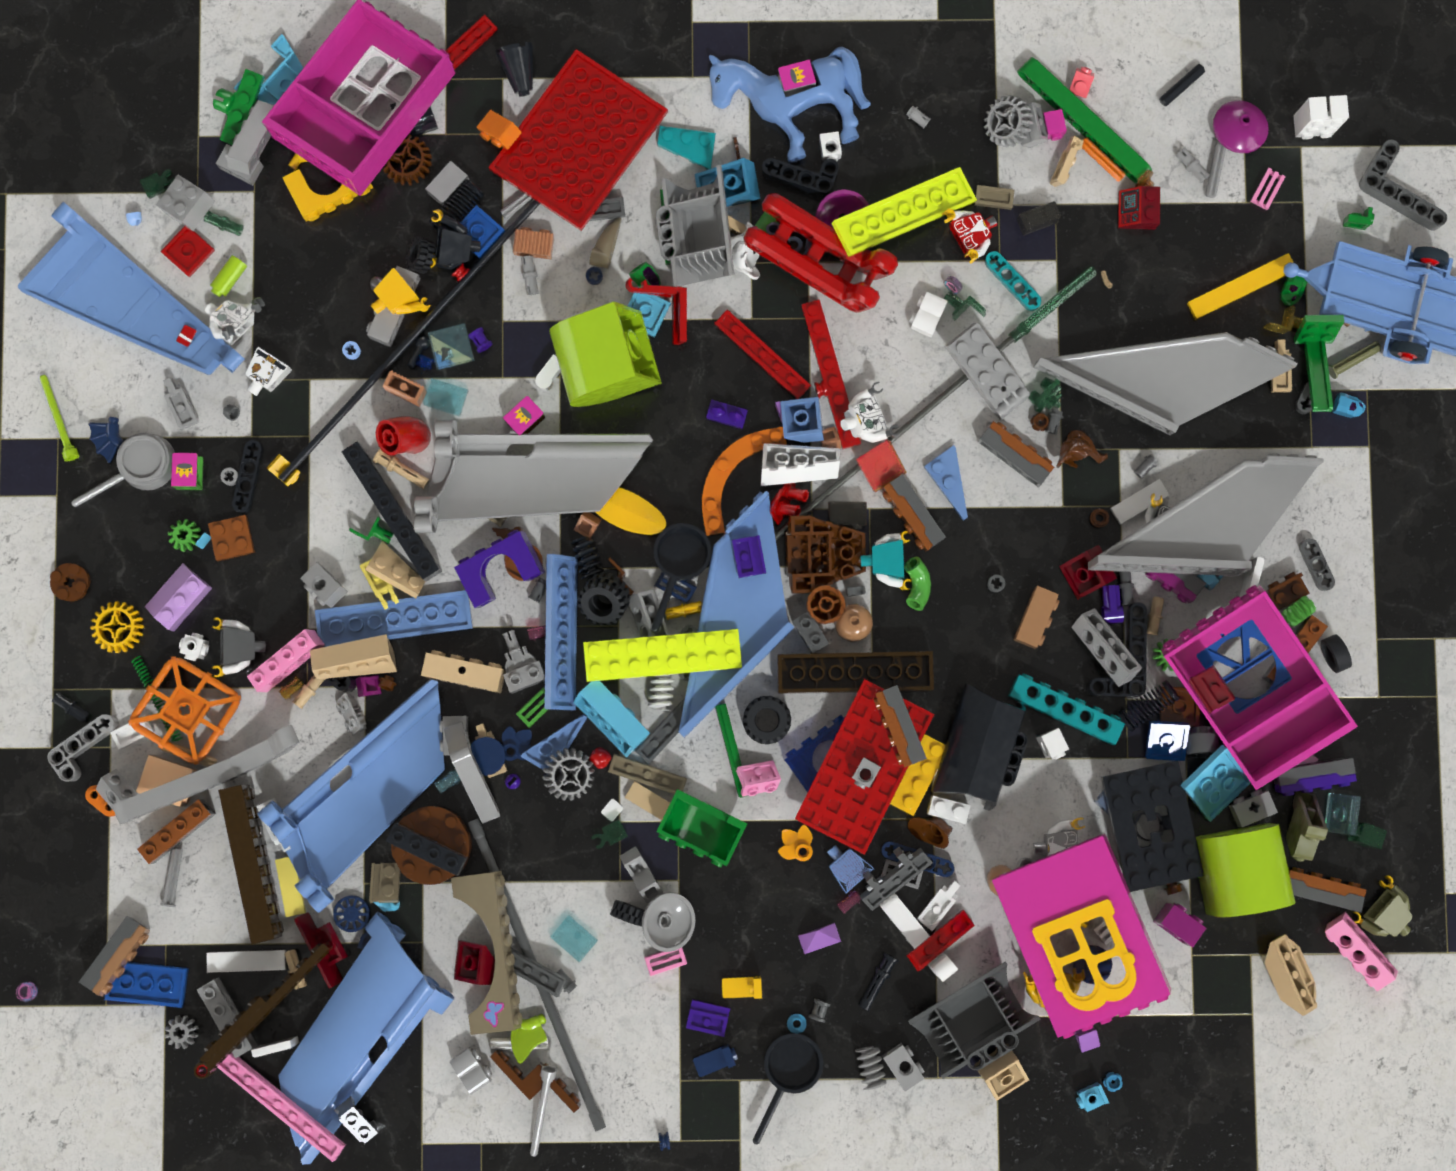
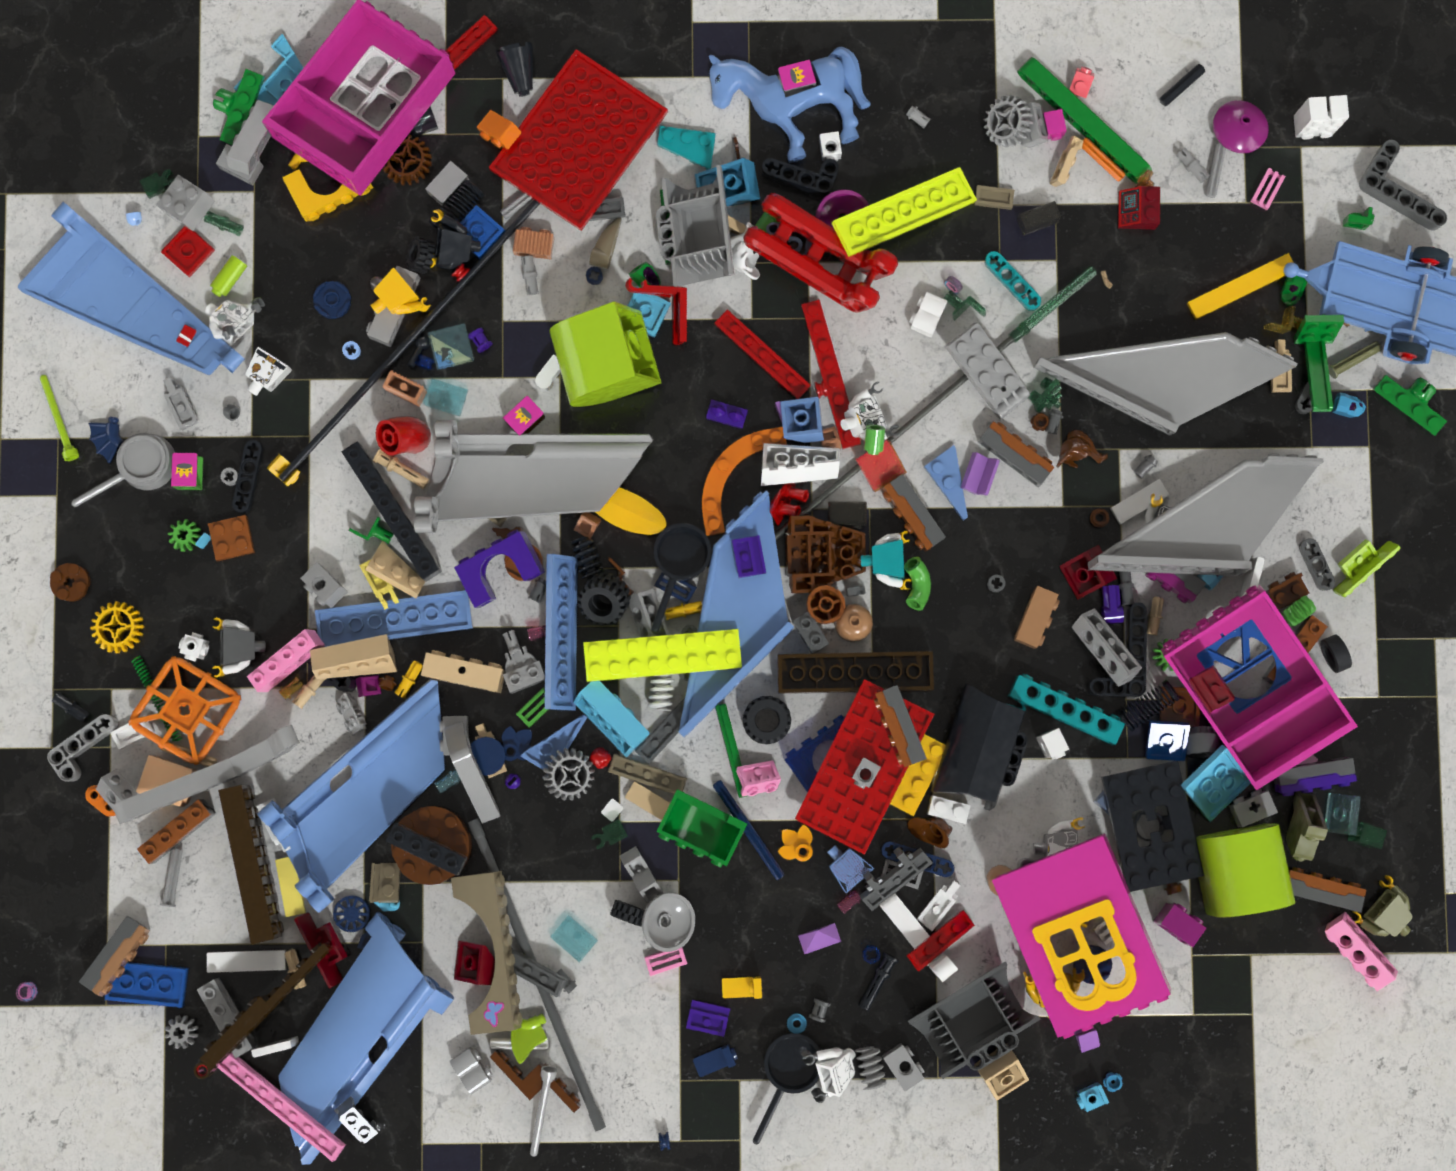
(177, 597): lavender slope -> none
(332, 299): none -> dark blue tile
(409, 678): none -> yellow axle
(749, 830): none -> dark blue axle
(834, 1071): none -> white torso
(872, 960): none -> clear blue bush
(874, 439): none -> bright green brick
(971, 231): torso -> none
(979, 474): none -> medium lavender panel
(1291, 975): tan wedge -> none
(1362, 563): none -> lime bracket
(1412, 401): none -> green plate

